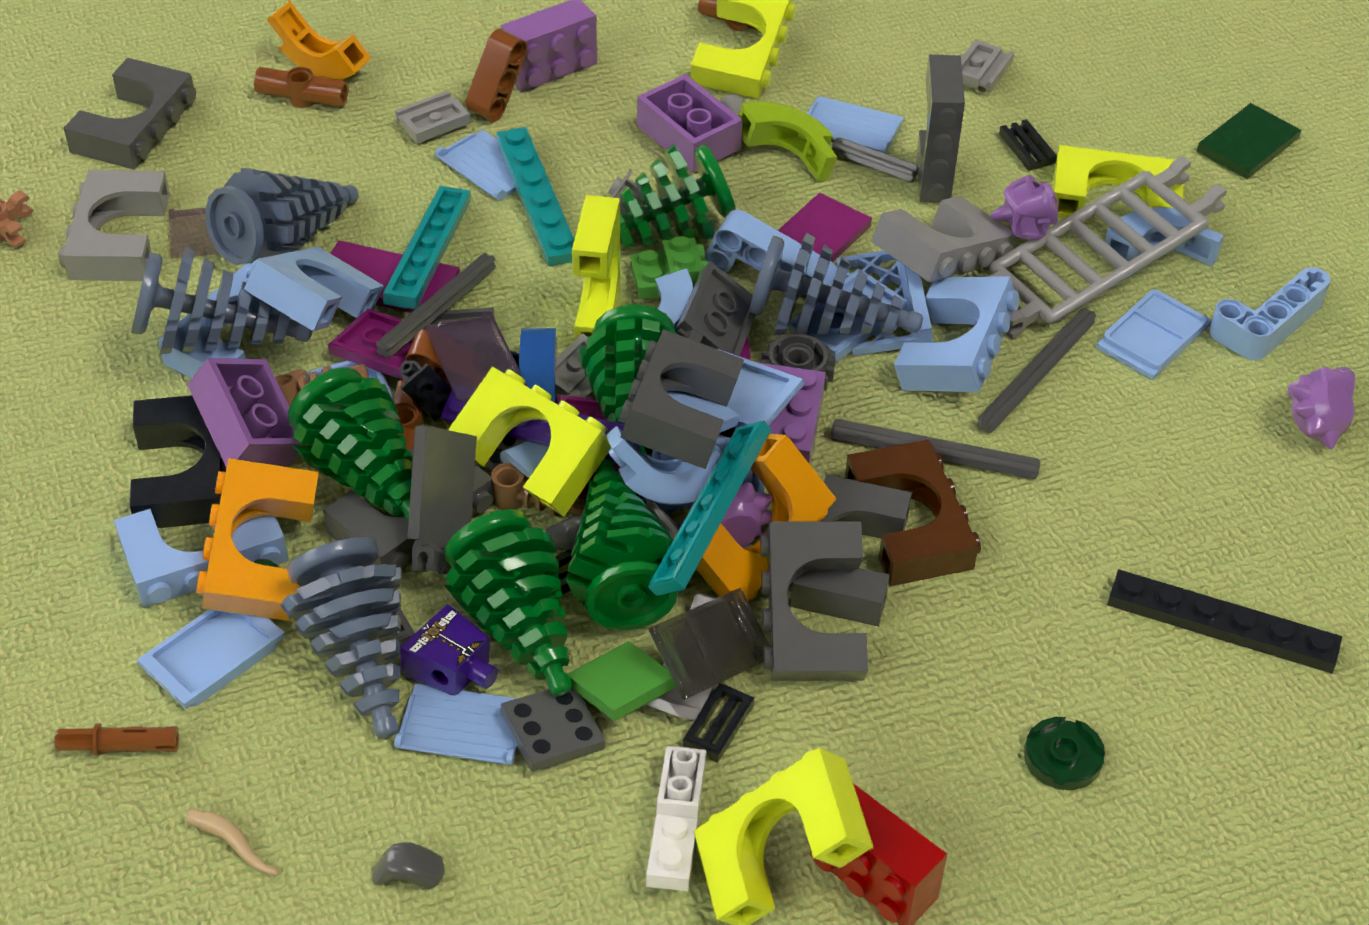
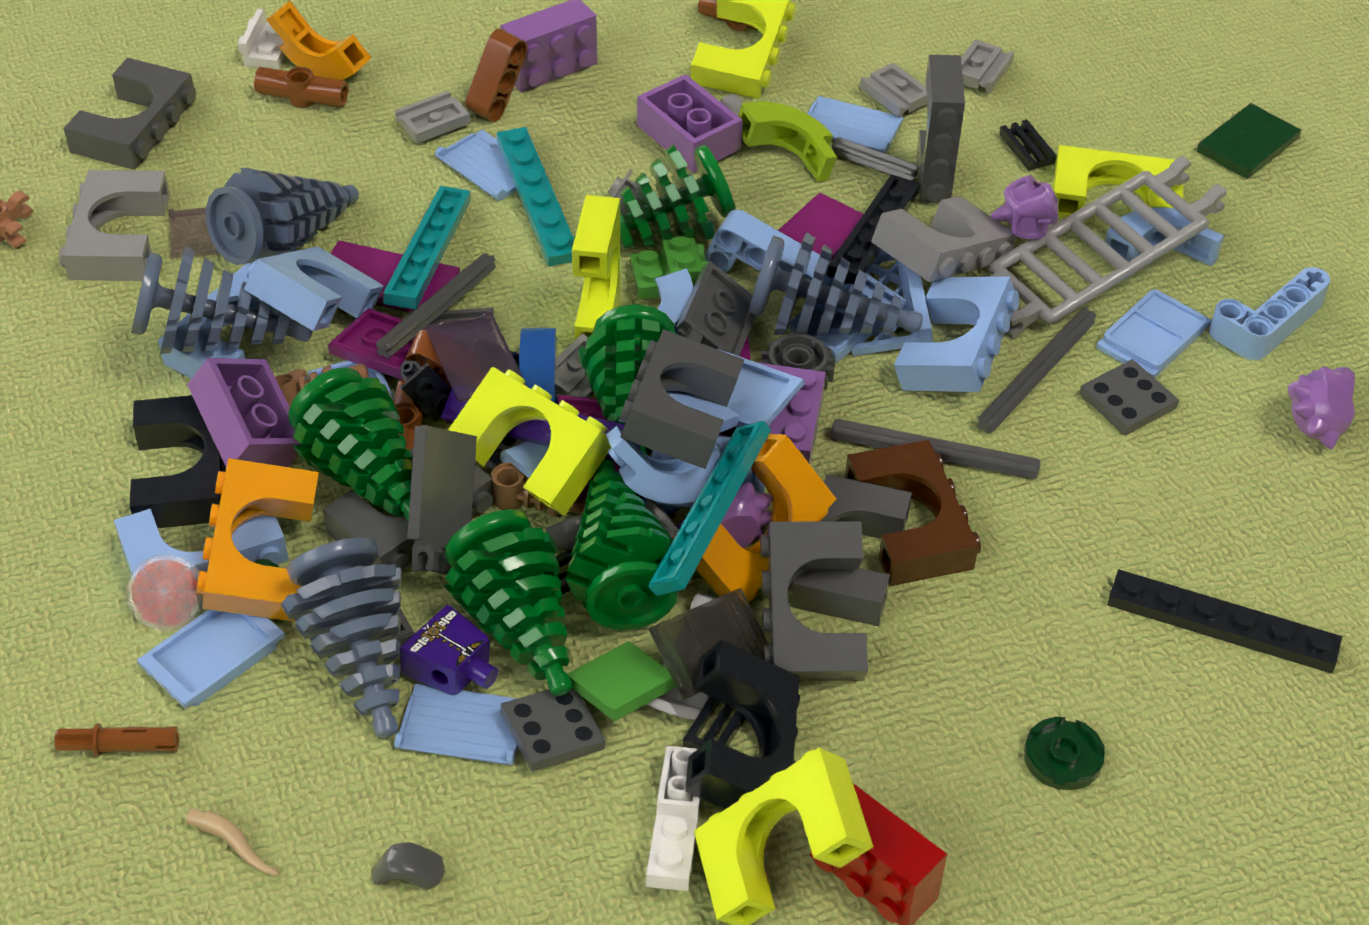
(164, 592): none -> clear tile
(261, 44): none -> white bracket
(769, 703): none -> black arch
(858, 248): none -> black plate
(895, 89): none -> light grey plate
(1129, 397): none -> dark grey tile

